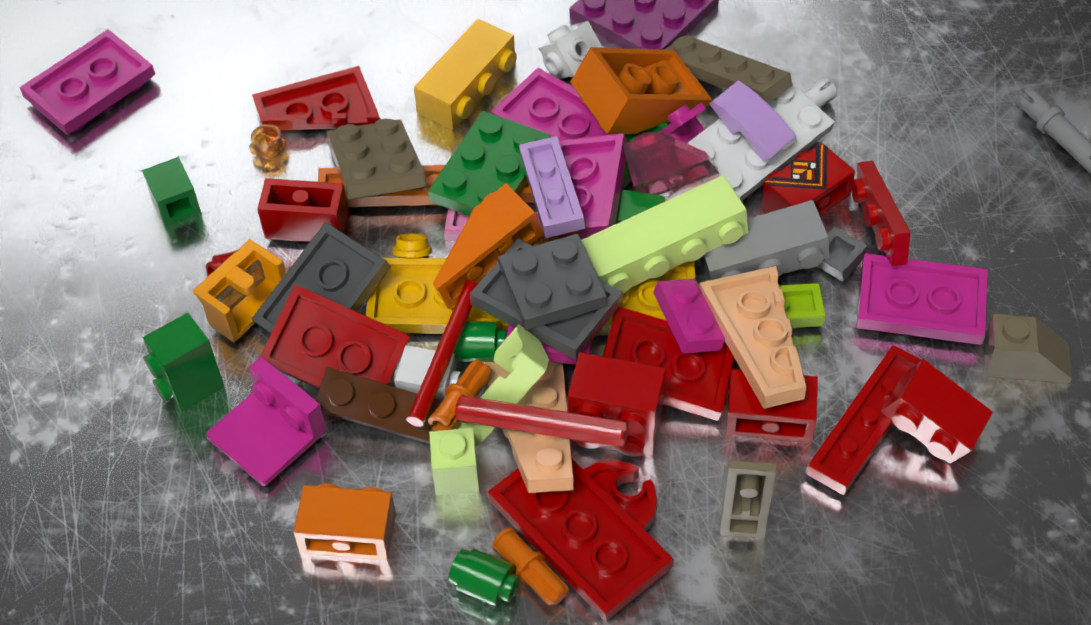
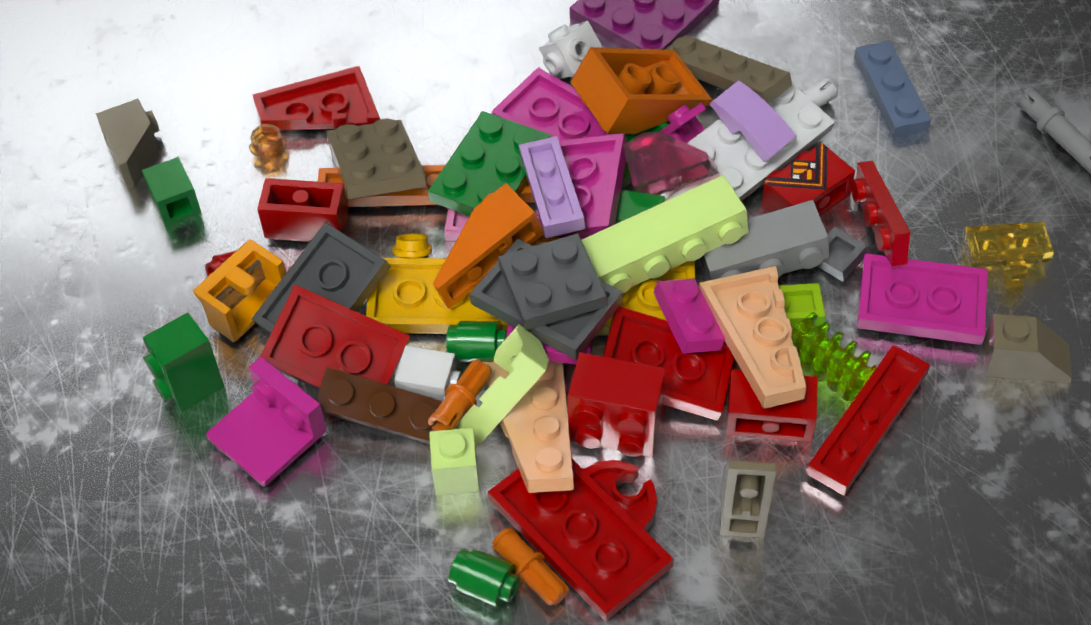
(87, 81): dark pink plate -> none
(129, 138): none -> dark tan slope
(345, 522): orange brick -> none
(442, 356): red bar -> none
(465, 74): yellow brick -> none
(541, 421): red axle -> none
(830, 359): none -> clear neon green piece
(892, 89): none -> sand blue plate
(936, 412): red brick -> none
(1008, 246): none -> clear yellow plate

